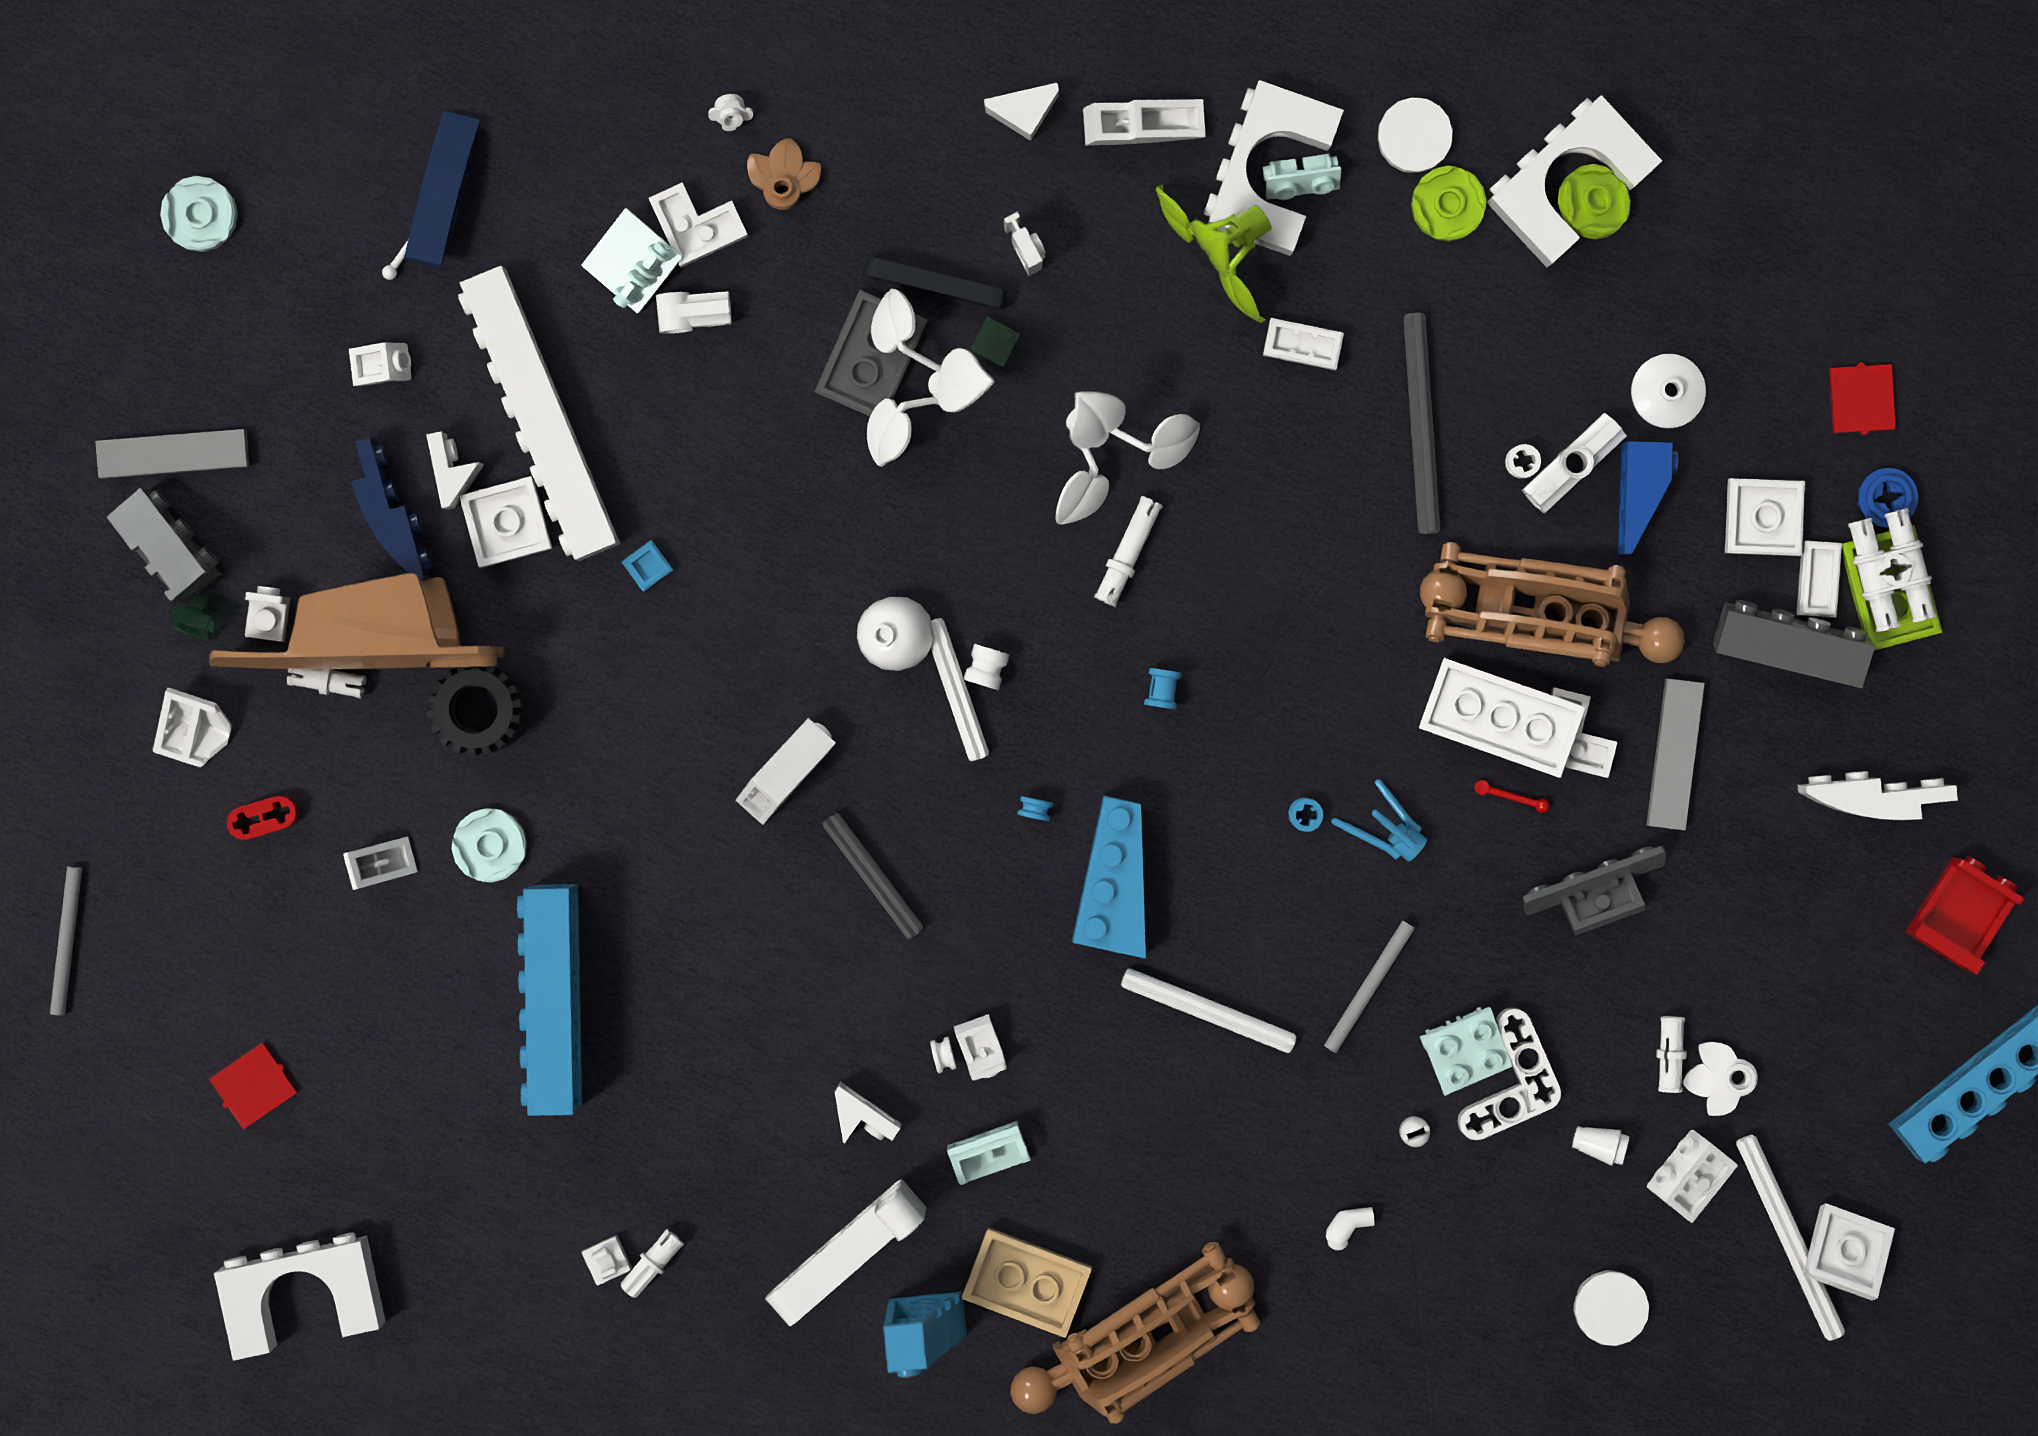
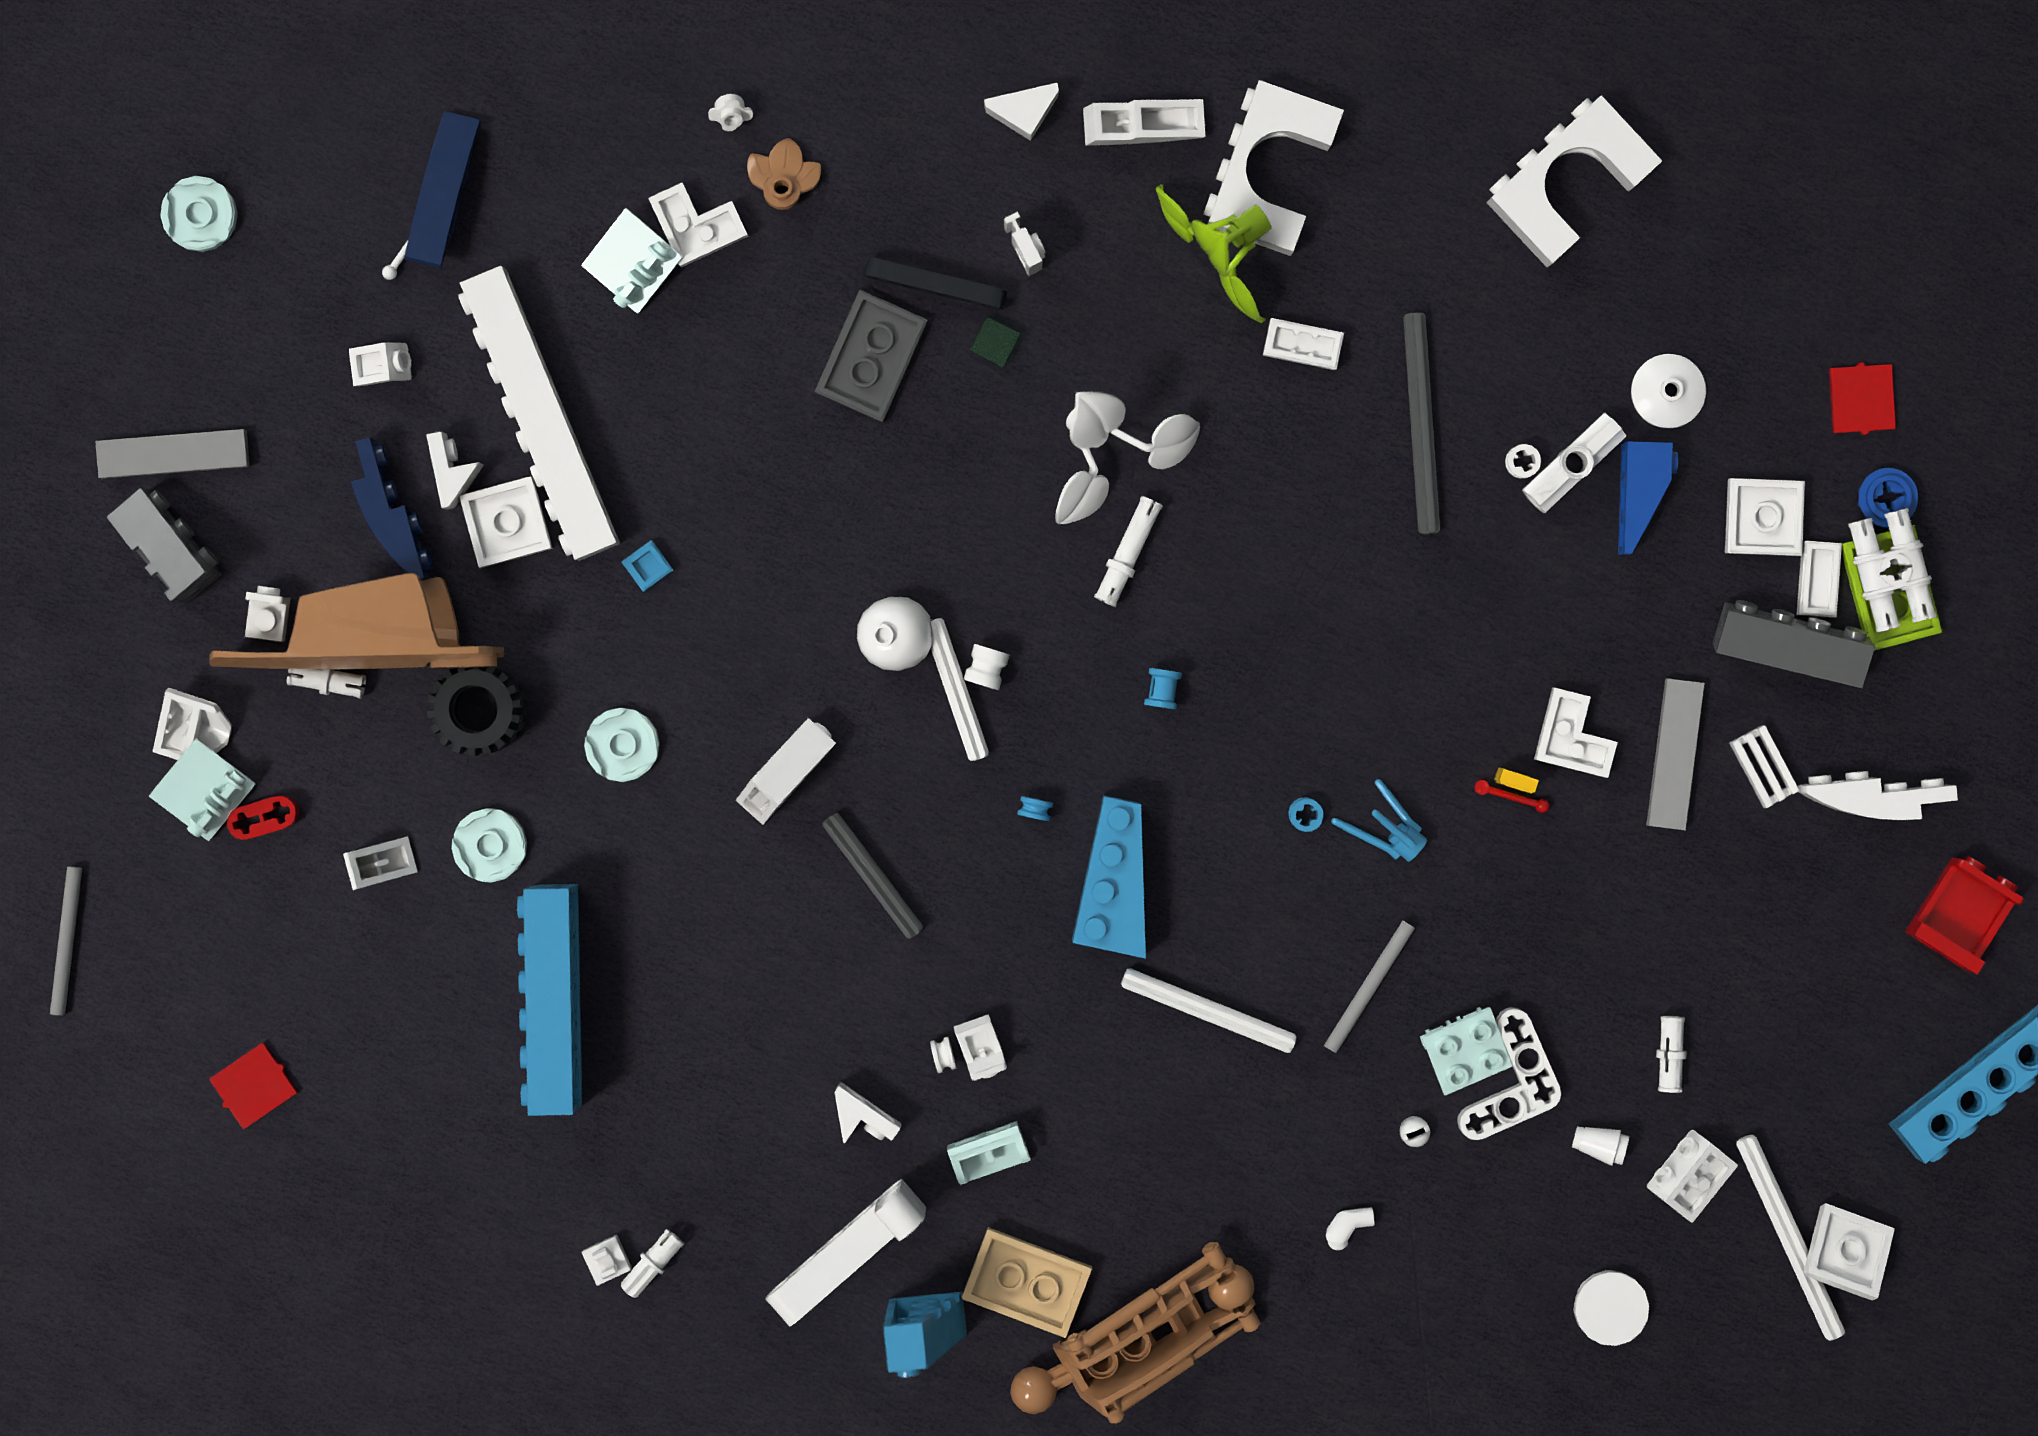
(194, 619): clear green tile -> none
(202, 790): none -> light aqua hinge
(342, 1265): white arch -> none
(622, 744): none -> light aqua tile
(682, 312): white piece -> none
(953, 385): white plant -> none
(1318, 177): light aqua hinge -> none
(1414, 135): white tile -> none
(1448, 203): lime tile -> none
(1502, 718): white plate -> none
(1516, 780): none -> yellow tile
(1555, 588): medium nougat piece -> none
(1594, 201): lime tile -> none
(1598, 895): dark grey bracket -> none
(1714, 1078): white plate -> none
(1779, 794): none -> white tile

